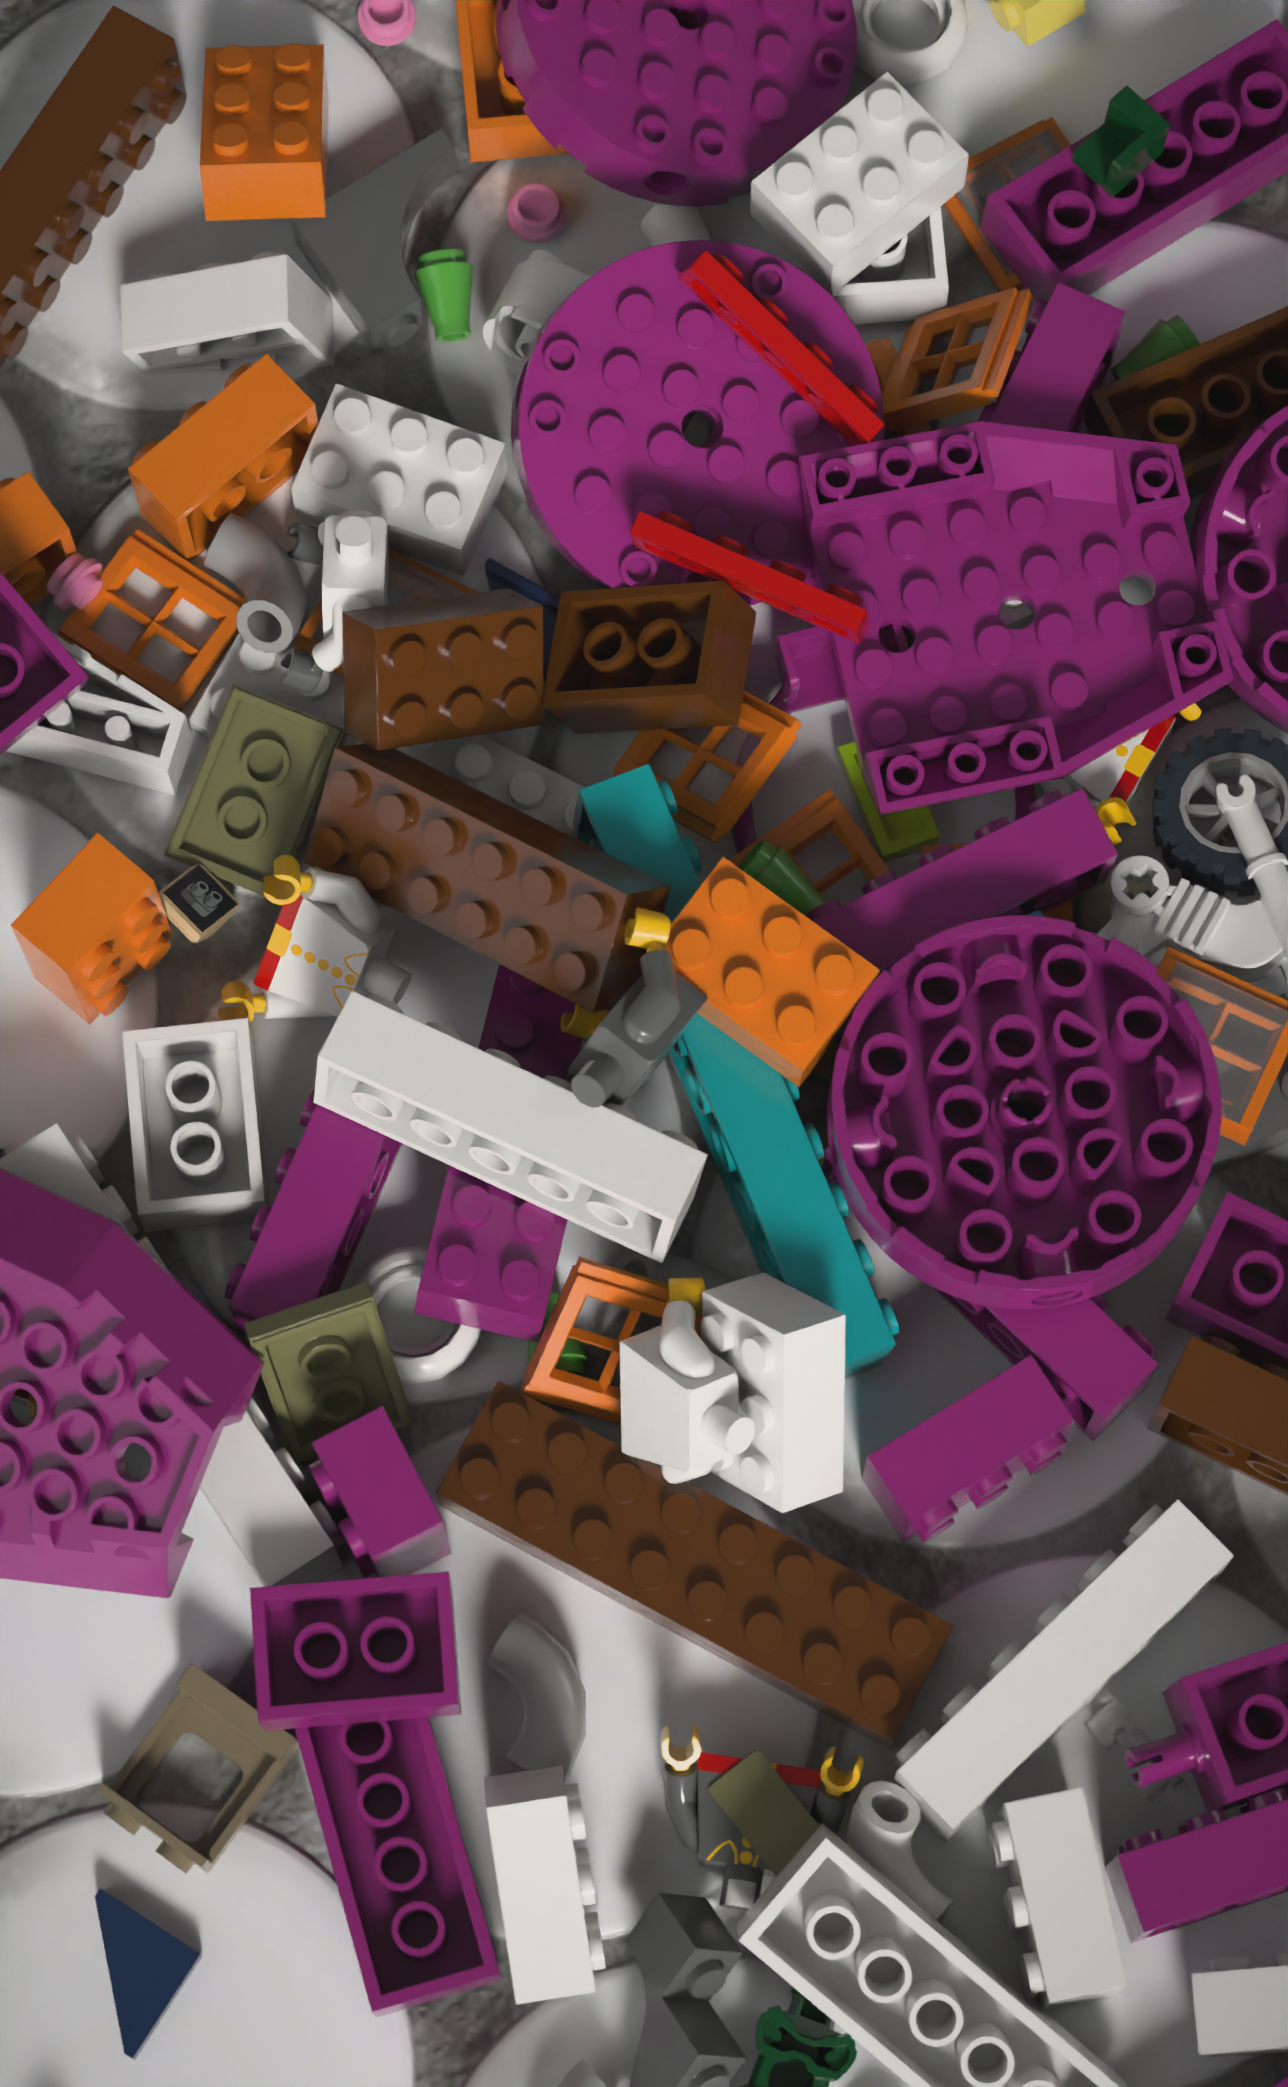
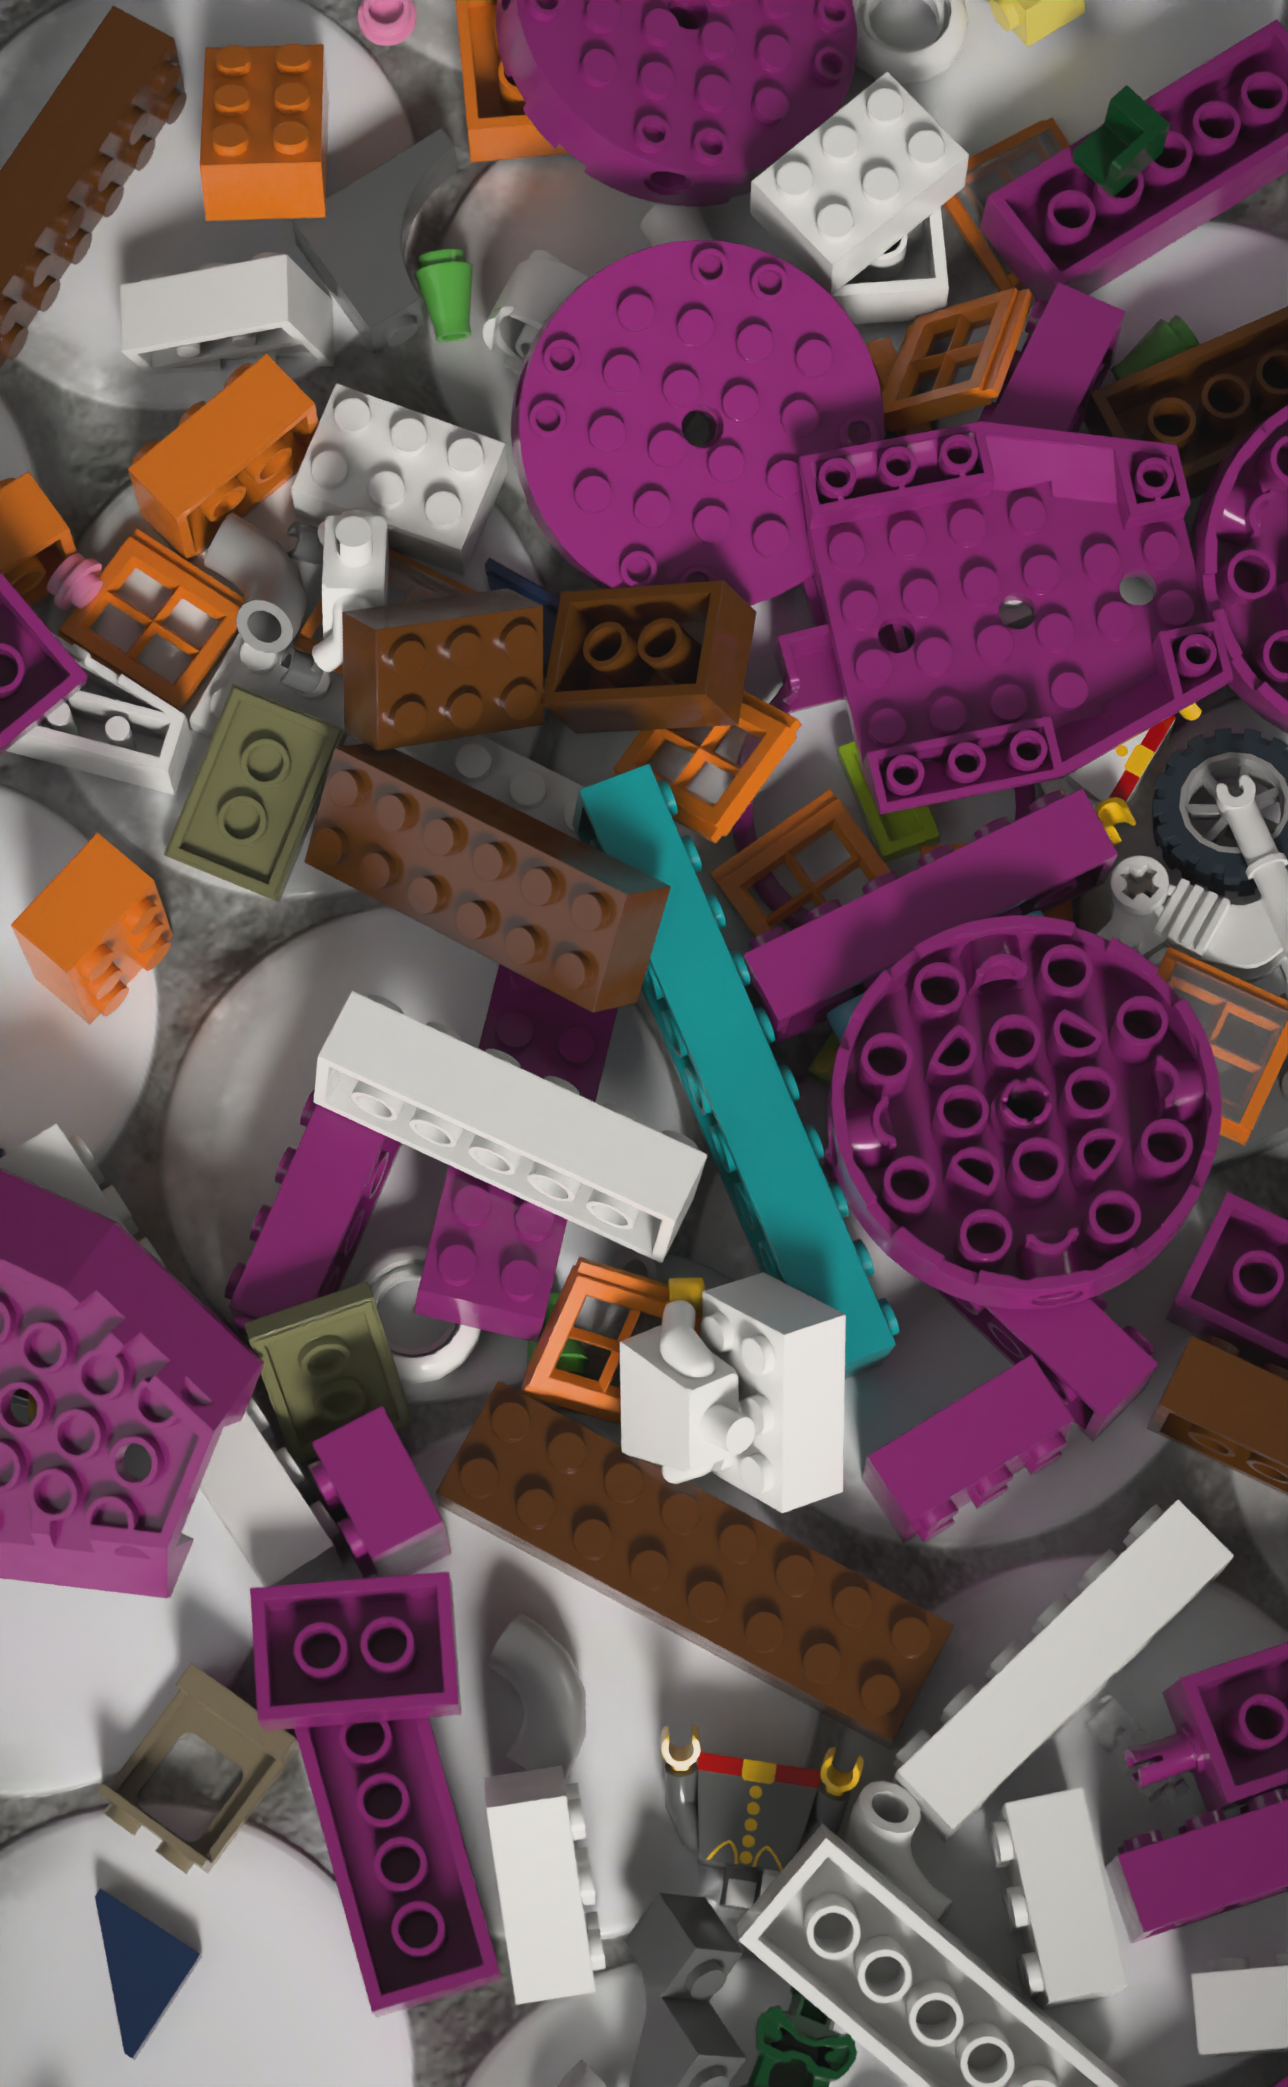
(195, 1124): white brick -> none
(198, 903): slope -> none
(320, 949): white torso -> none
(536, 213): bright pink plate -> none
(641, 1029): dark grey torso -> none
(764, 1810): olive sticker -> none
(765, 332): red plate -> none
(766, 971): orange brick -> none
(775, 585): red plate -> none
(782, 876): bright green cone -> none

